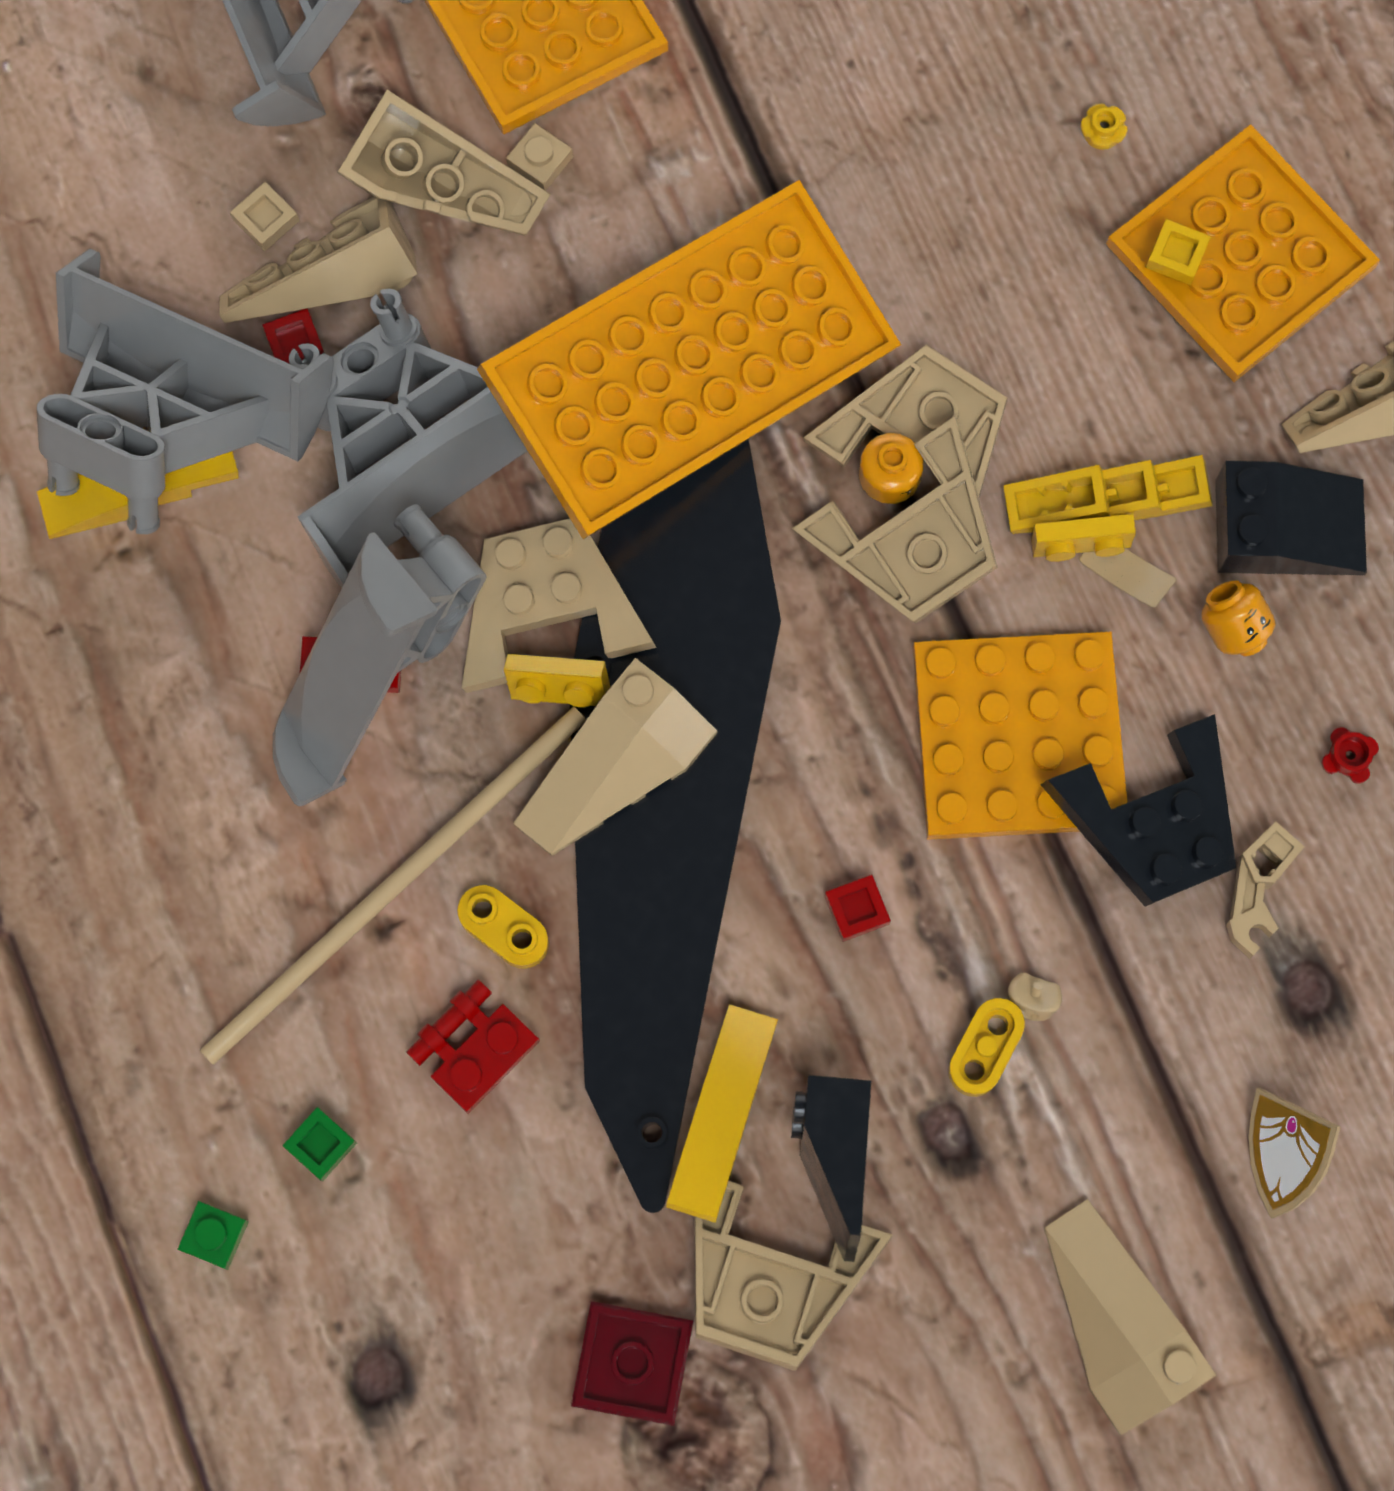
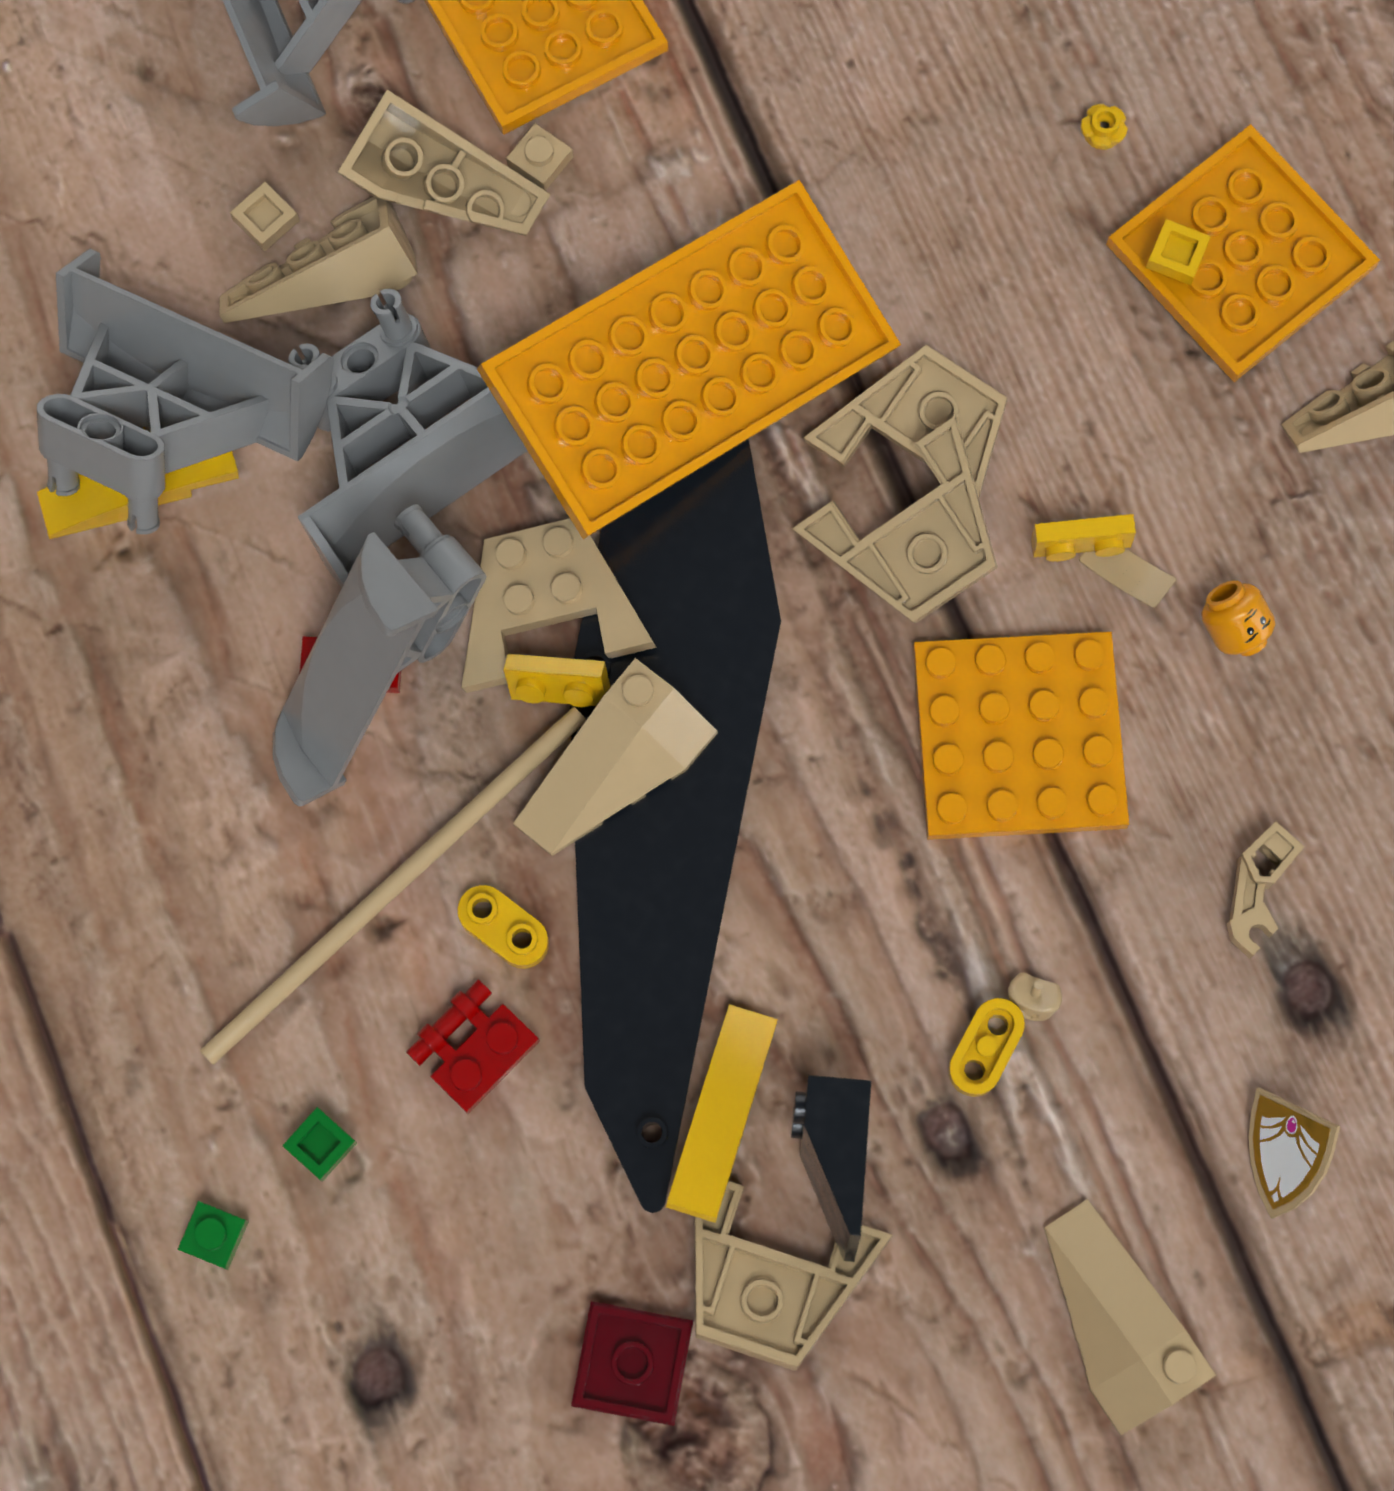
(289, 333): red plate -> none
(857, 908): red plate -> none
(890, 468): light orange head -> none
(1122, 490): yellow slope -> none
(1164, 837): black wing -> none
(1289, 520): black slope -> none
(1363, 749): red plate -> none

